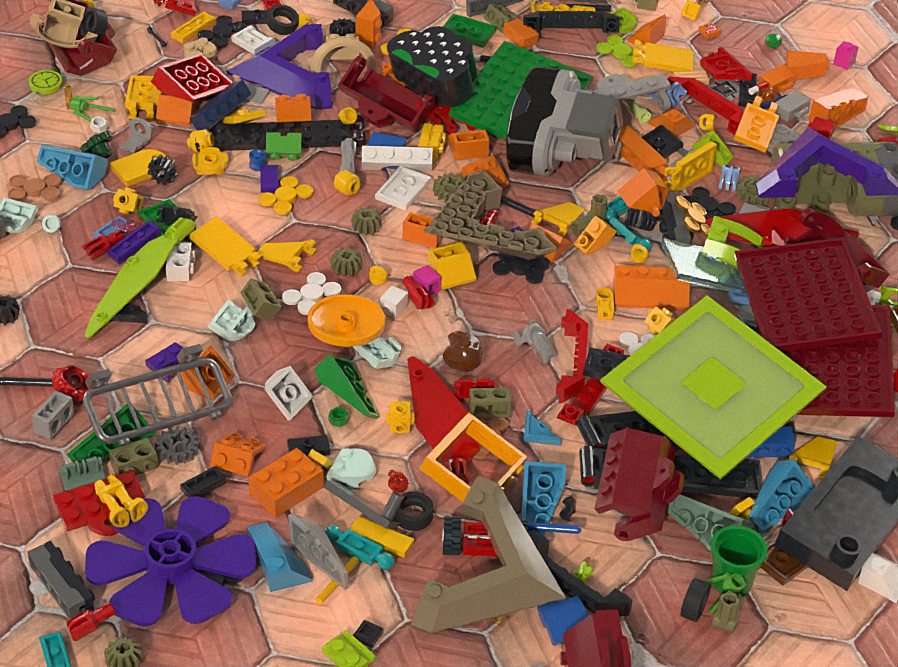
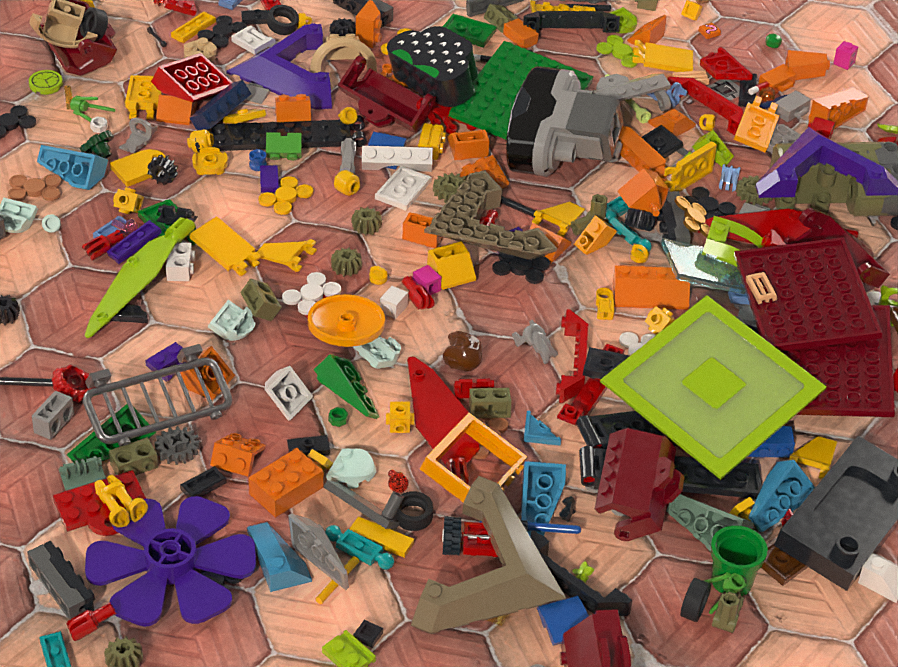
(749, 279): none -> light nougat tile

